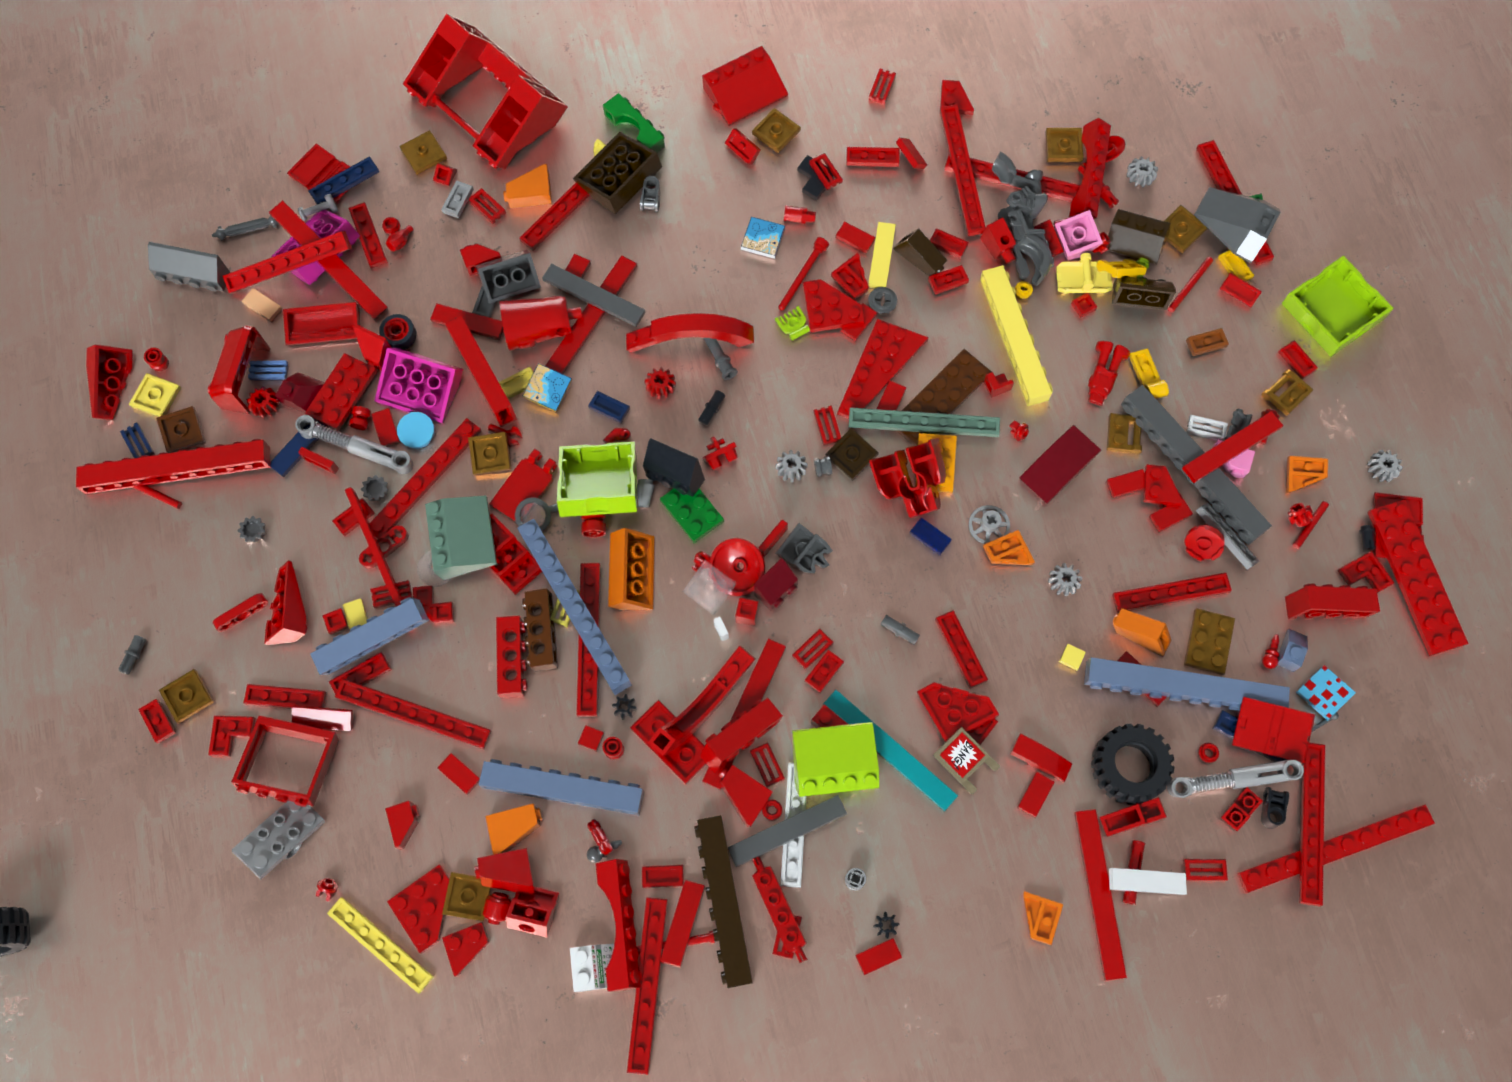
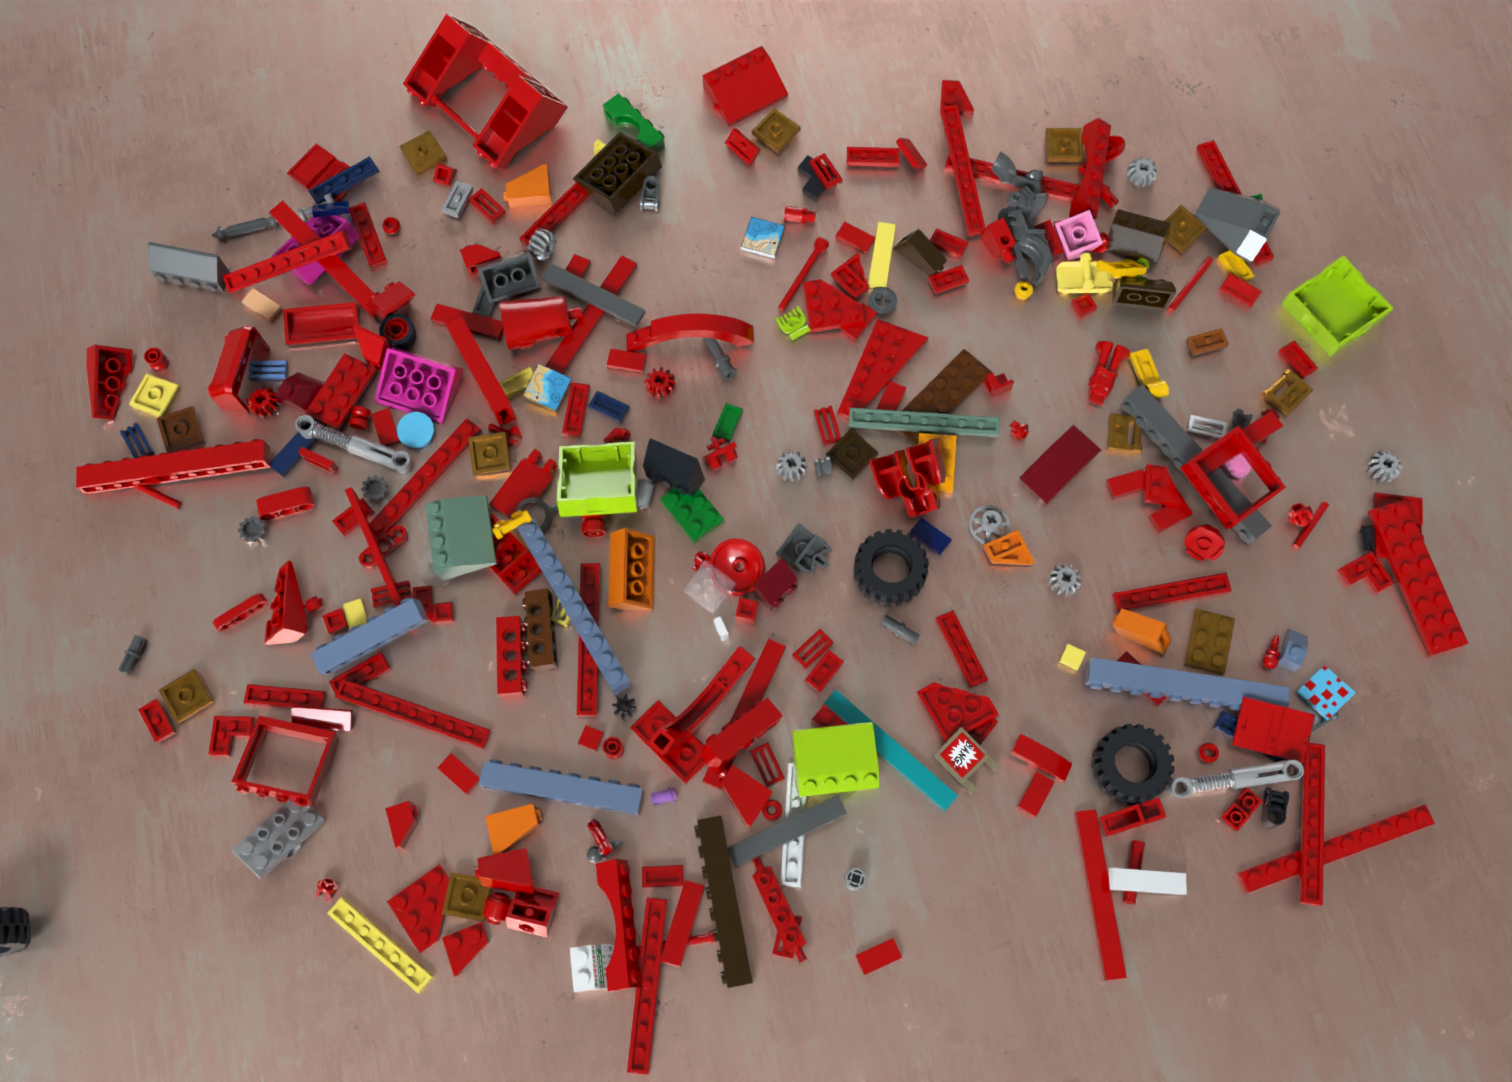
(285, 503): none -> red beam
(313, 604): none -> red plate
(331, 209): none -> clear blue tile
(391, 300): none -> red slope
(398, 238): red piece -> none
(503, 527): none -> yellow plate
(542, 244): none -> light grey gear
(576, 410): none -> red tile
(626, 360): none -> red tile
(664, 796): none -> medium lavender pin
(711, 407): black axle -> none
(727, 422): none -> green tile
(773, 537): red tile -> none
(880, 925): black gear -> none
(885, 75): red tile -> none
(896, 544): none -> black tyre
(1016, 335): light yellow brick -> none
(1042, 917): orange wing -> none
(1187, 869): red tile -> none
(1211, 494): none -> red window
(1232, 541): light grey tile -> none
(1305, 471): orange wing -> none
(1332, 601): red wedge -> none

